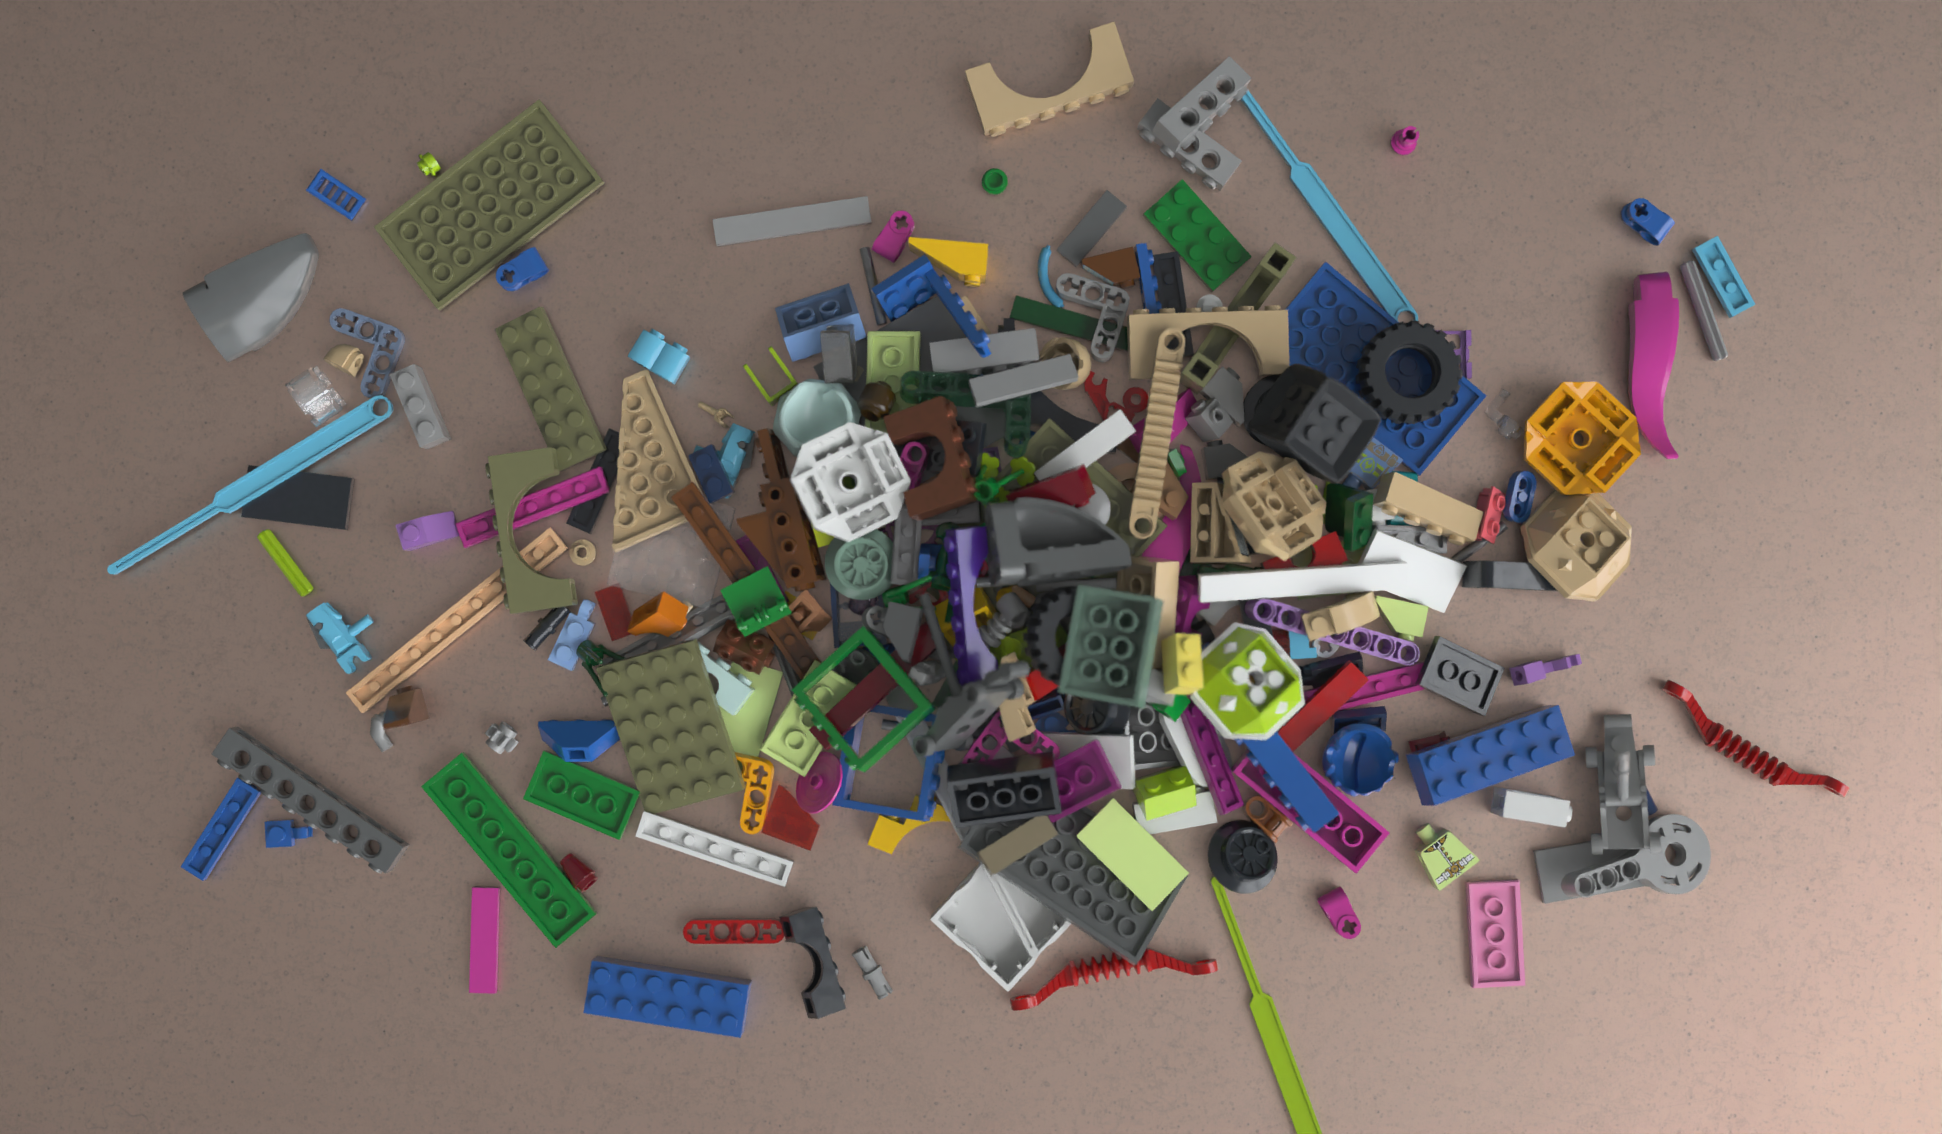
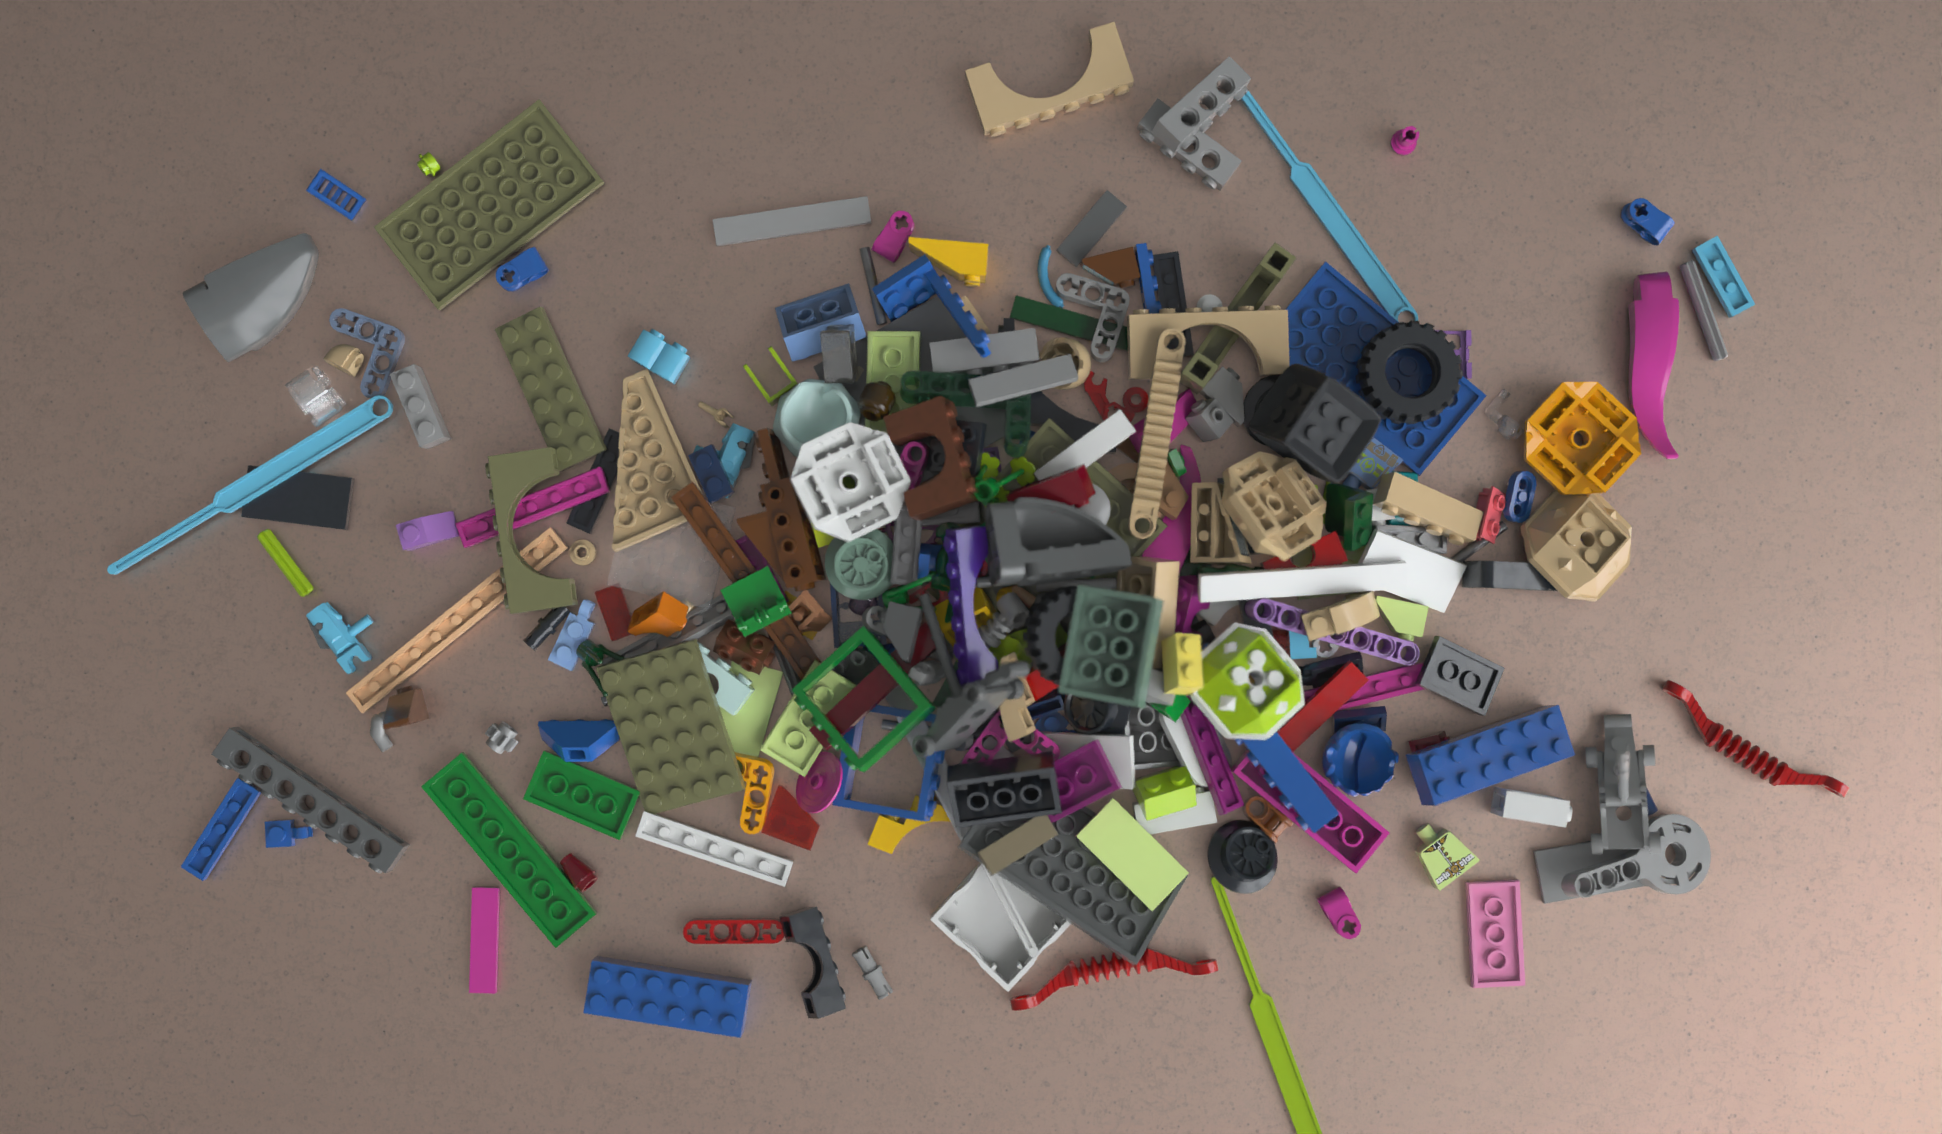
(994, 181): green plate -> none
(1197, 235): green plate -> none
(1219, 457): dark grey slope -> none
(1537, 670): medium lavender piece -> none

